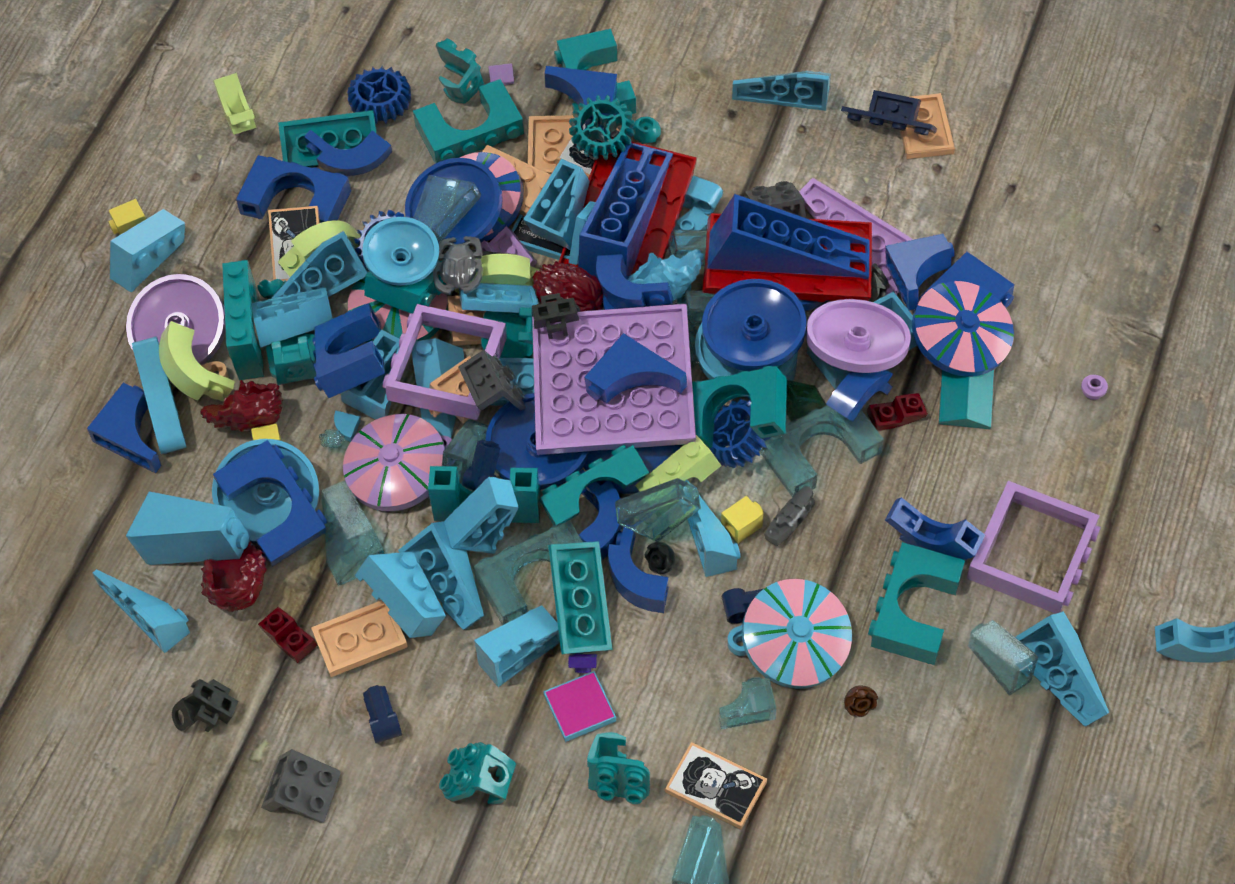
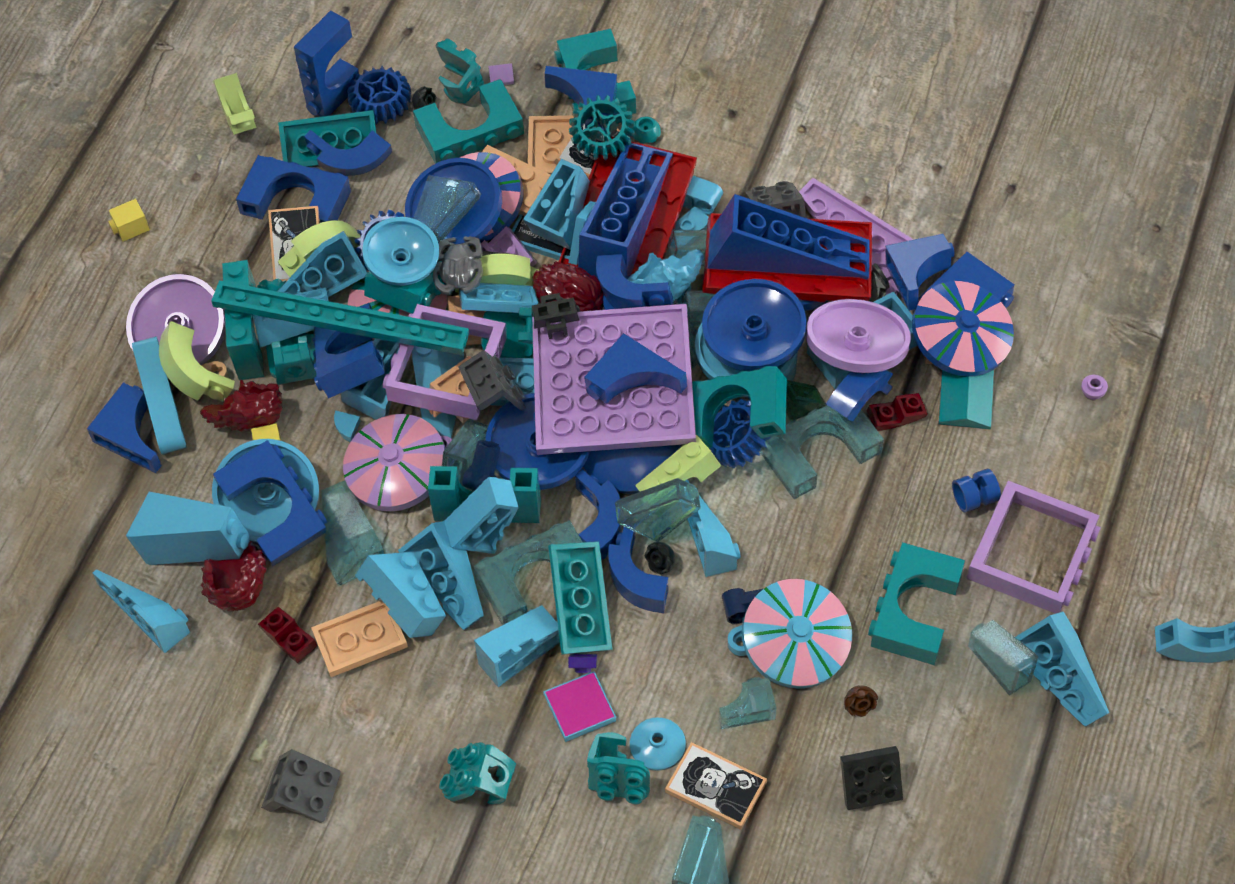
(144, 248): medium azure wedge -> none
(195, 703): pearl dark grey piece -> none
(324, 89): none -> blue arch
(331, 439): clear light blue plate -> none
(340, 317): none -> teal plate
(382, 718): dark blue piece -> none
(423, 97): none -> pearl dark grey plate
(623, 469): teal arch -> none
(658, 755): none -> medium azure dish
(742, 519): light yellow brick -> none
(790, 516): dark grey hinge -> none
(794, 89): medium azure wedge -> none
(870, 769): none -> pearl dark grey plate
(894, 110): dark blue bracket -> none
(916, 529): blue arch -> none
(935, 144): light nougat tile -> none
(976, 490): none -> blue wheel

